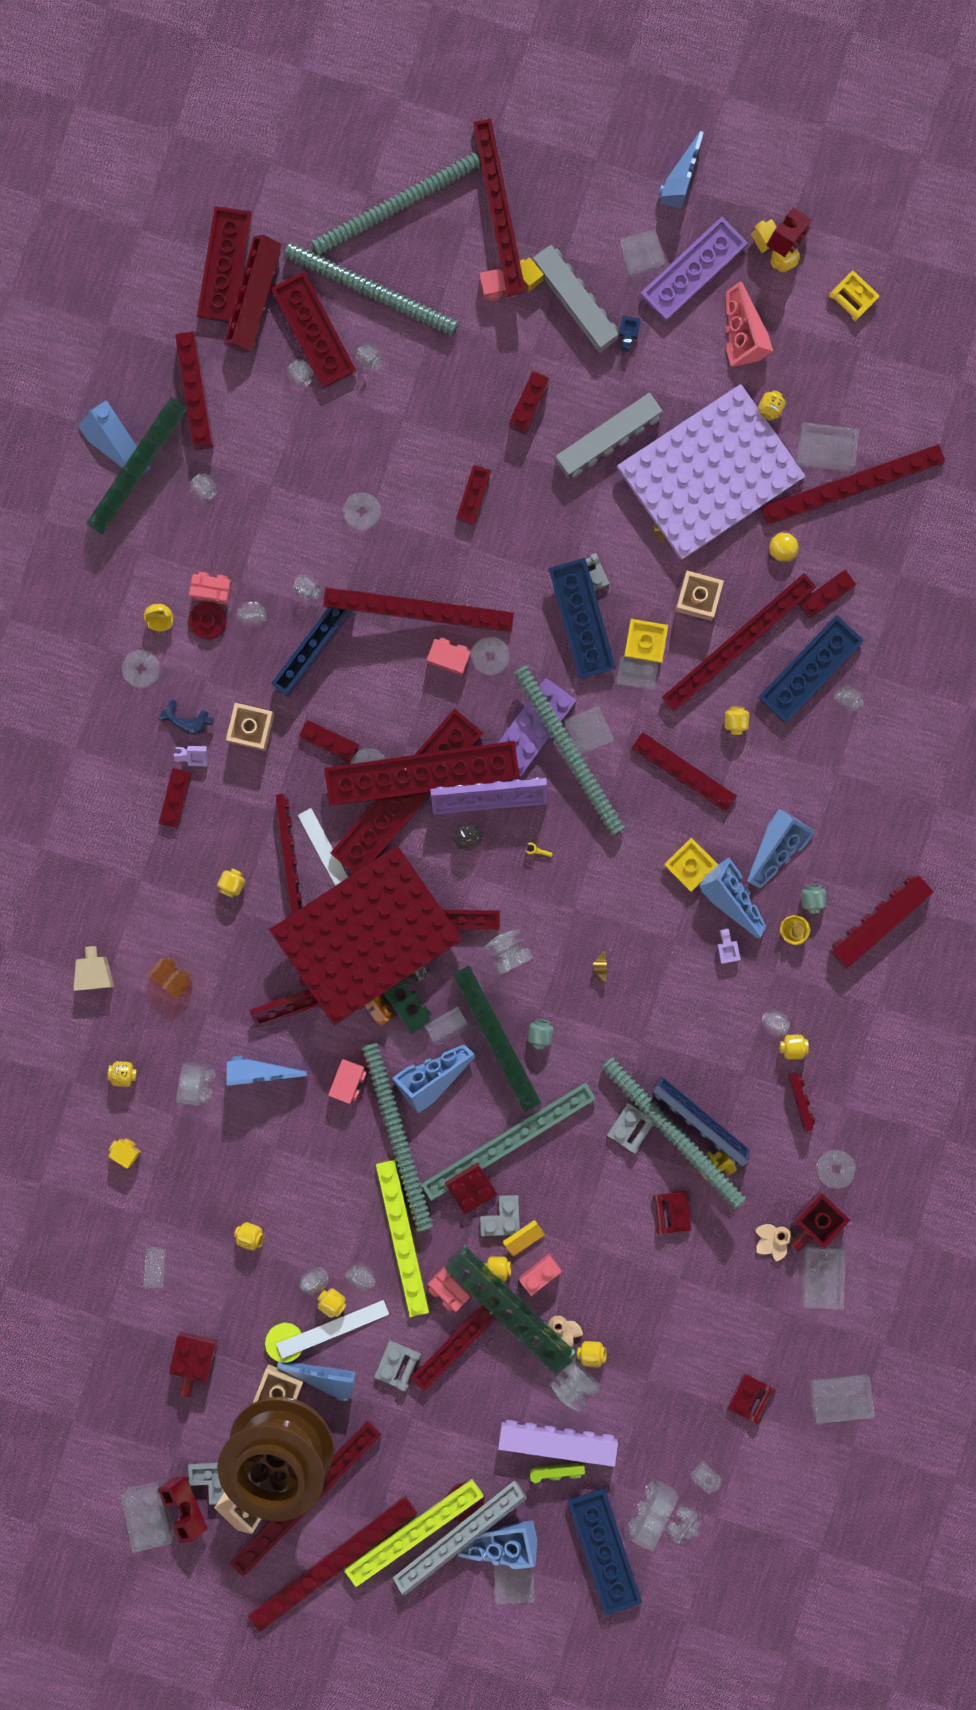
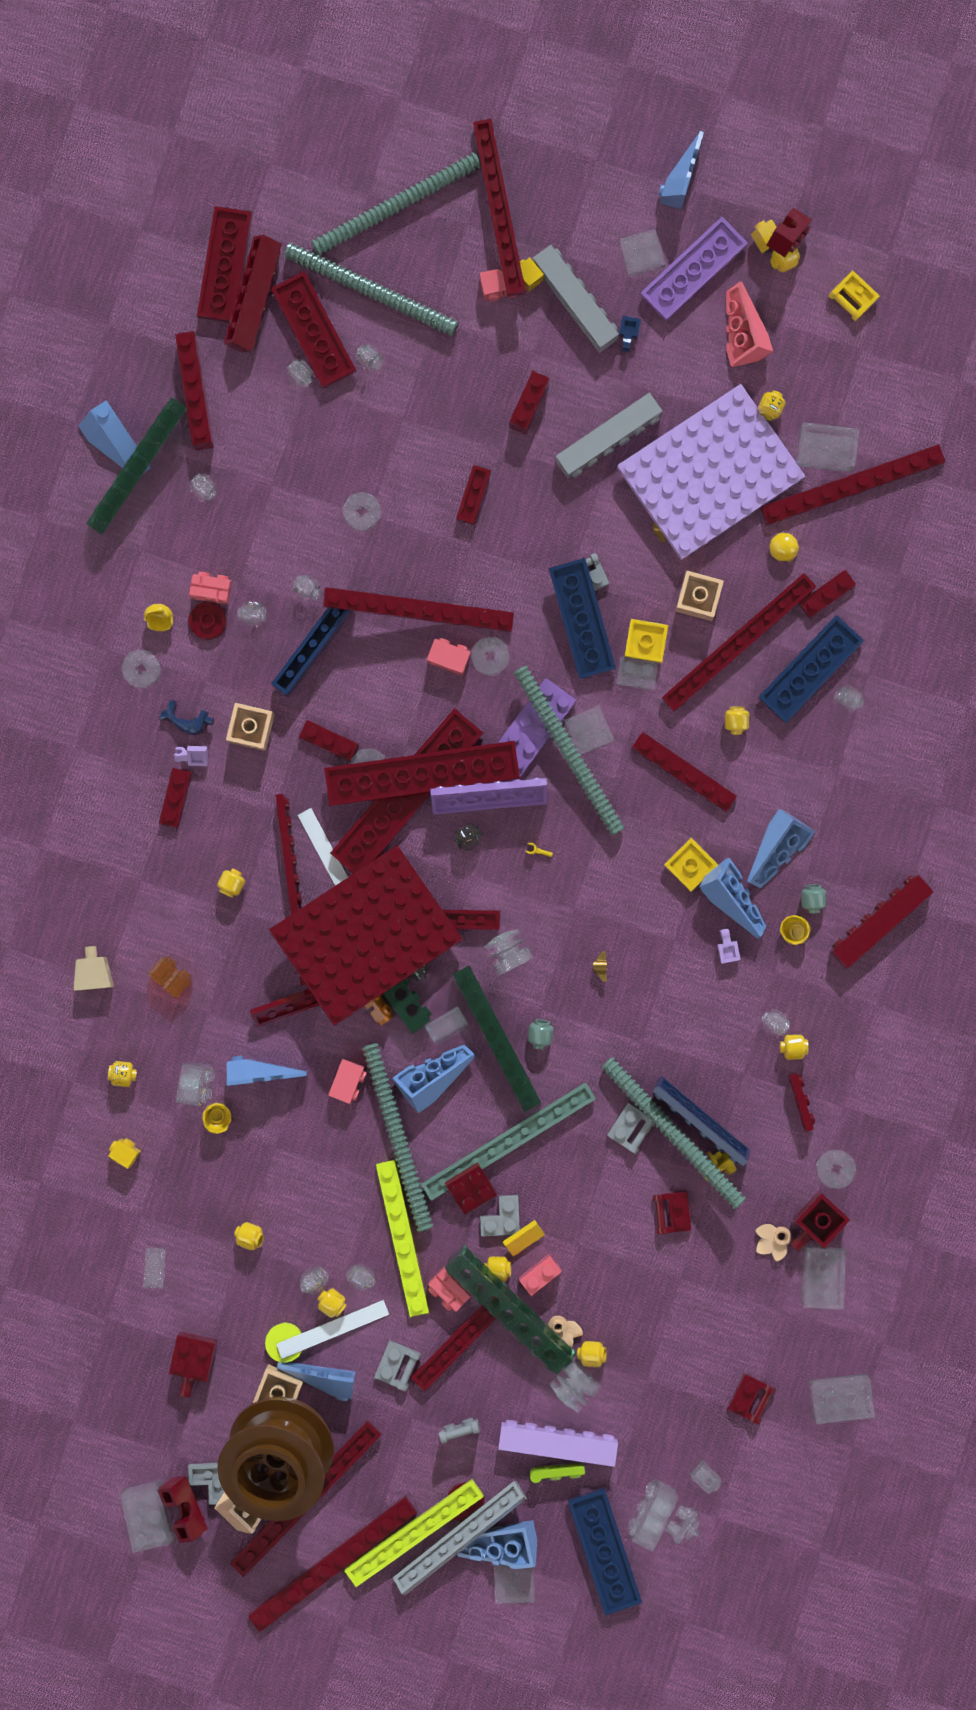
(216, 1118): none -> yellow hair
(451, 1431): none -> light grey plate

